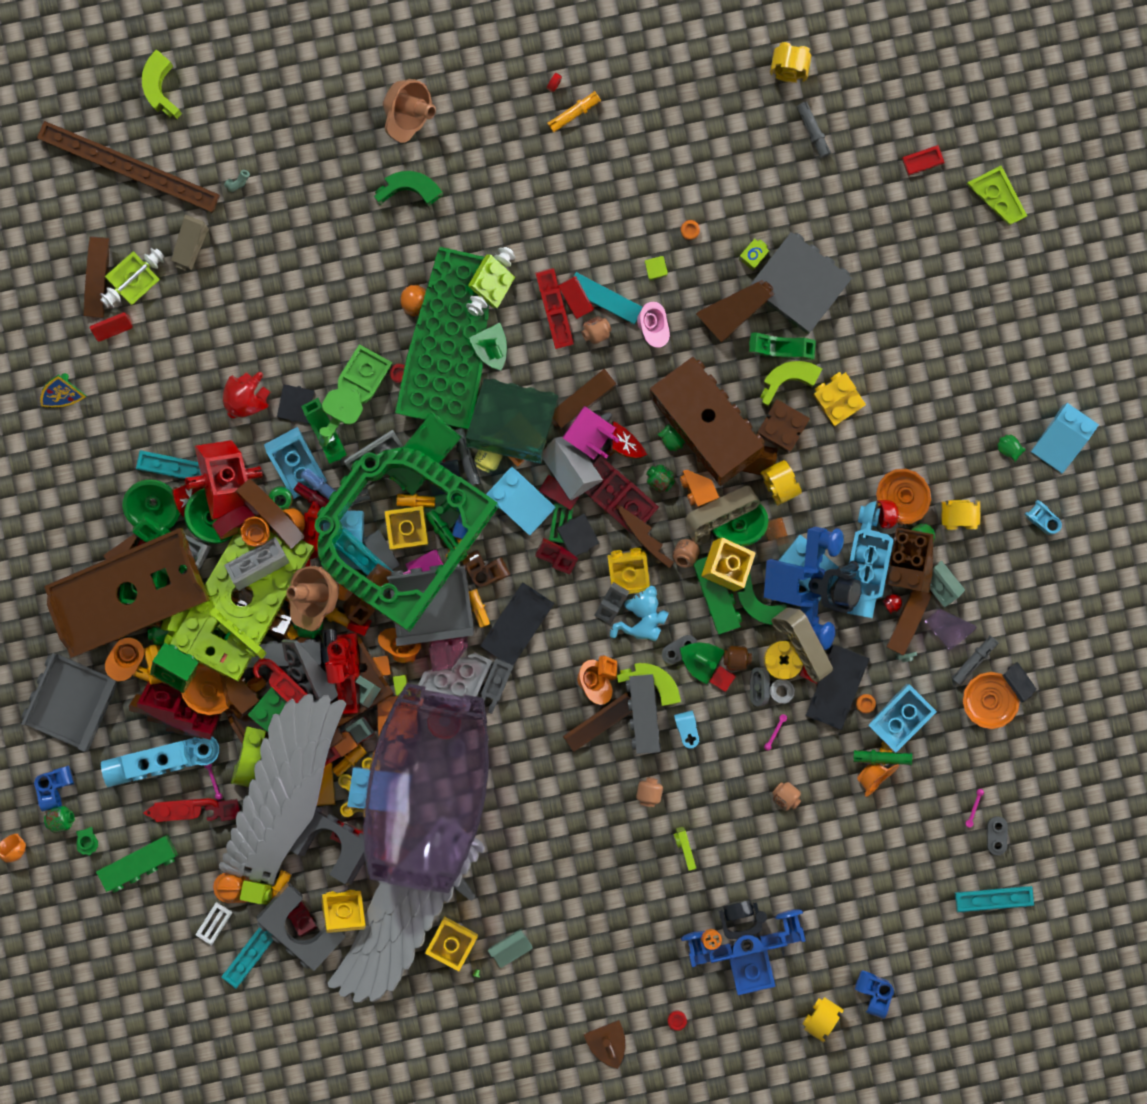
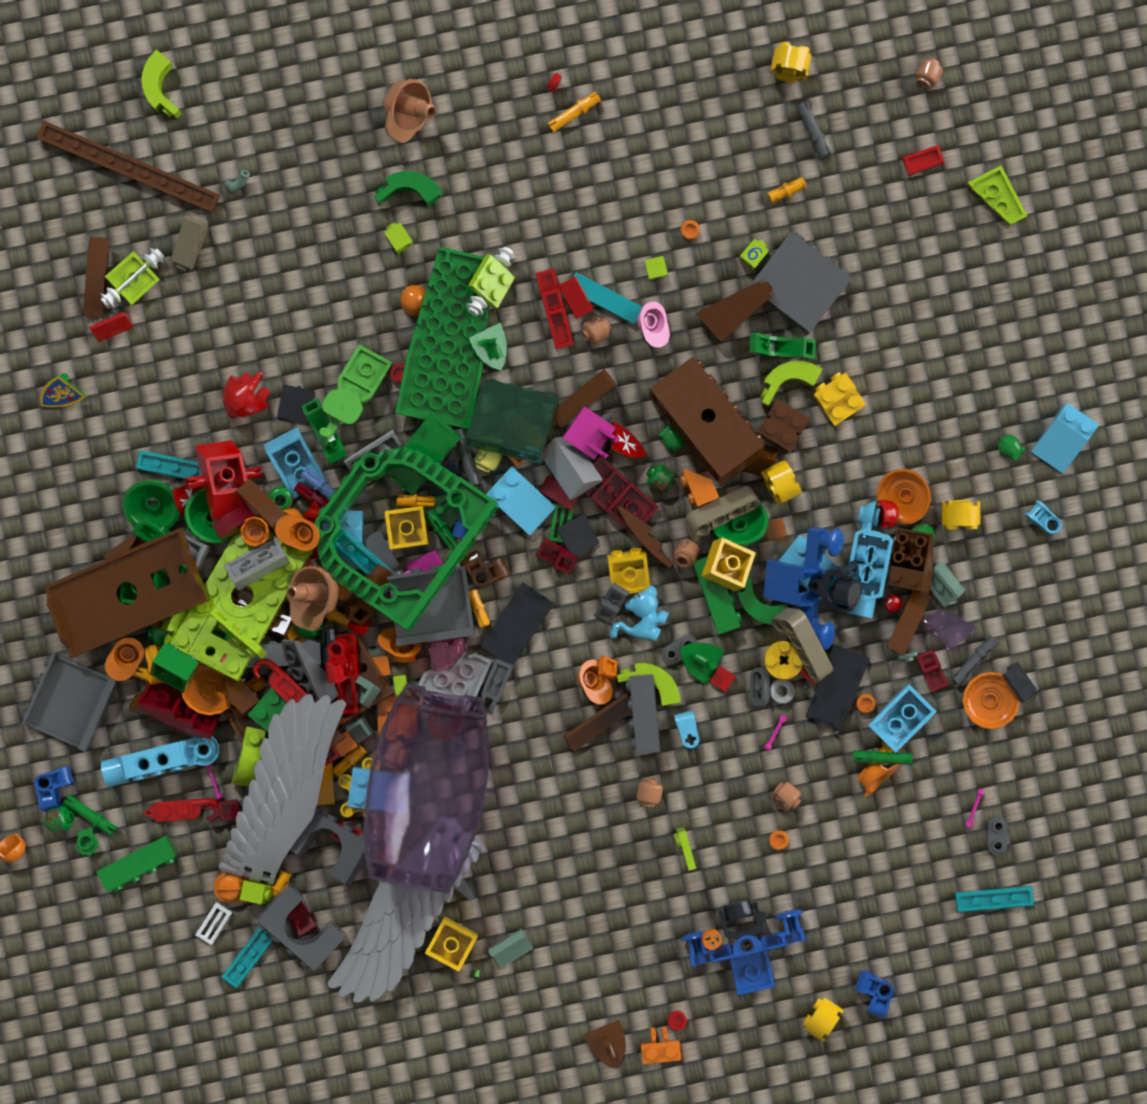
(90, 815): none -> green pin
(297, 532): none -> orange piece
(343, 911): yellow plate -> none
(398, 237): none -> lime brick
(660, 1051): none -> orange hinge
(737, 658): reddish brown head -> none
(778, 840): none -> orange tile
(786, 190): none -> light orange pin
(928, 73): none -> nougat head
(932, 671): none -> dark red slope

